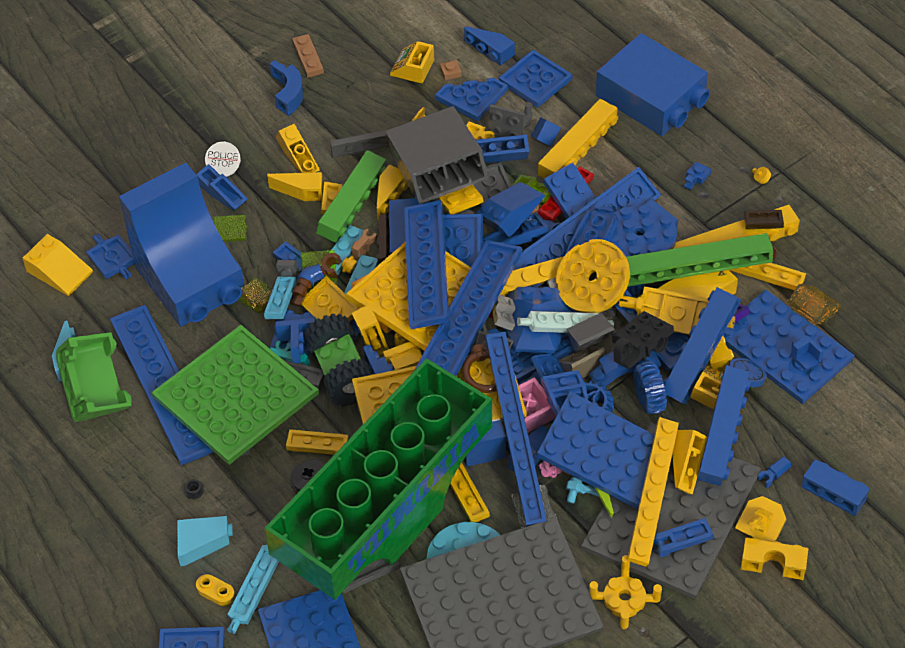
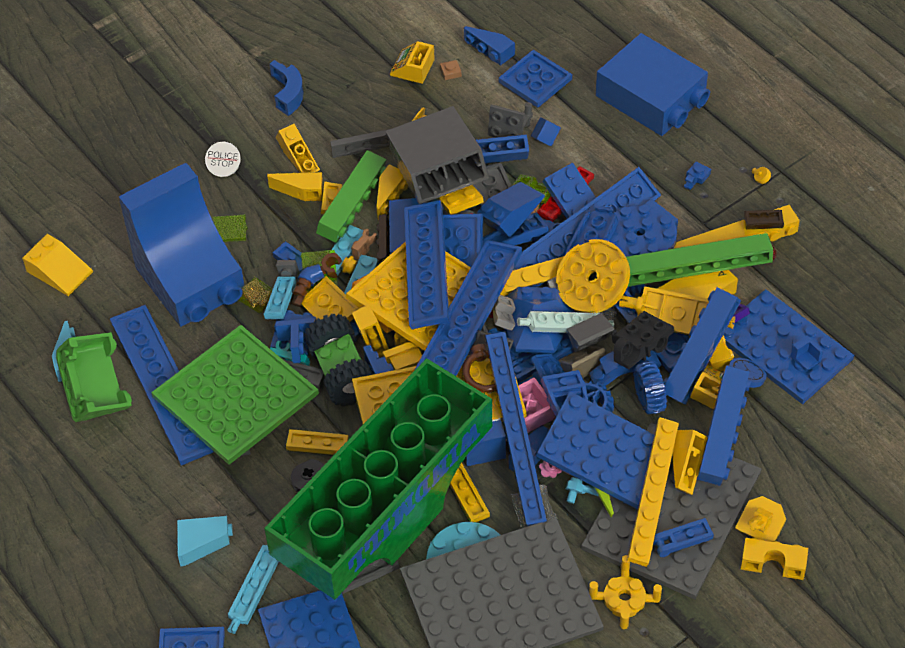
(111, 256): blue plate -> none
(193, 484): black plate -> none
(213, 590): yellow plate -> none
(220, 188): blue slope -> none
(308, 55): medium nougat plate -> none
(472, 97): blue plate -> none
(479, 131): yellow plate -> none
(579, 138): yellow brick -> none
(773, 274): yellow plate -> none
(775, 471): blue bar -> none
(813, 304): clear yellow slope -> none
(835, 487): blue brick -> none

